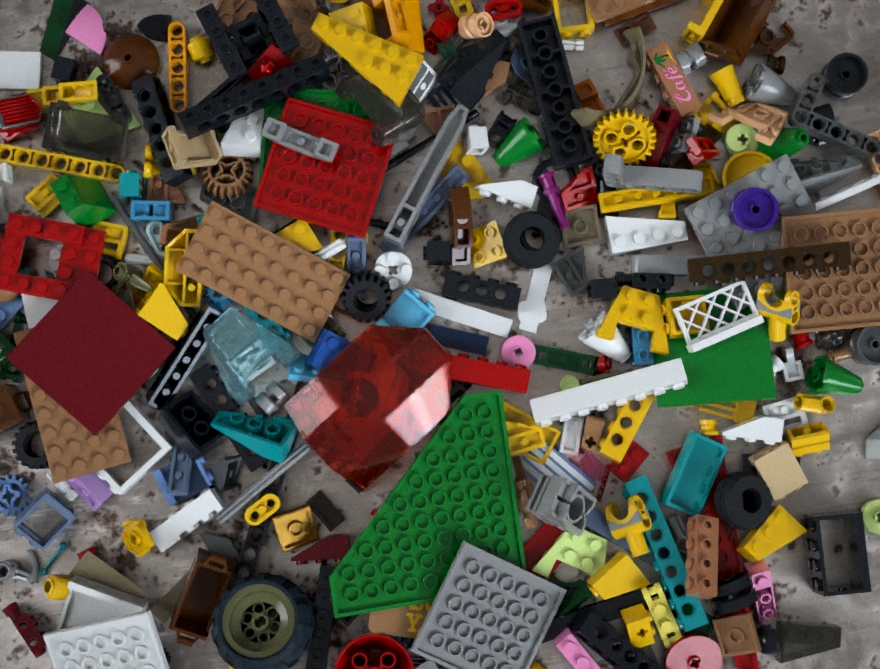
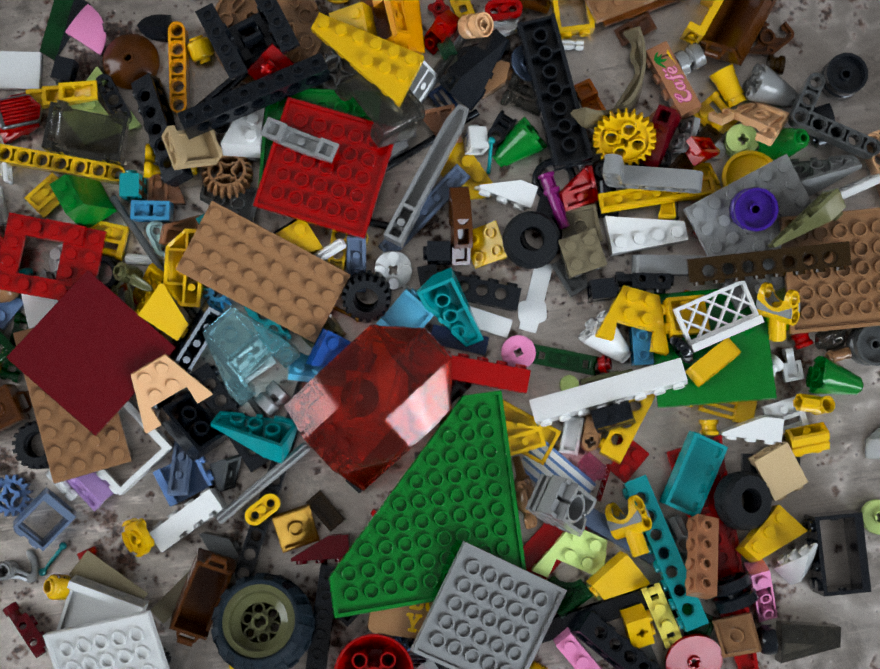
(158, 382): none -> light nougat wing
(426, 272): none -> black brick
(447, 302): none -> teal wedge
(491, 140): none -> teal hinge
(582, 253): none -> dark tan piece
(613, 416): none -> black brick
(681, 349): none -> black gear
(713, 362): none -> yellow beam
(796, 564): none -> white slope
(823, 209): none -> olive wedge

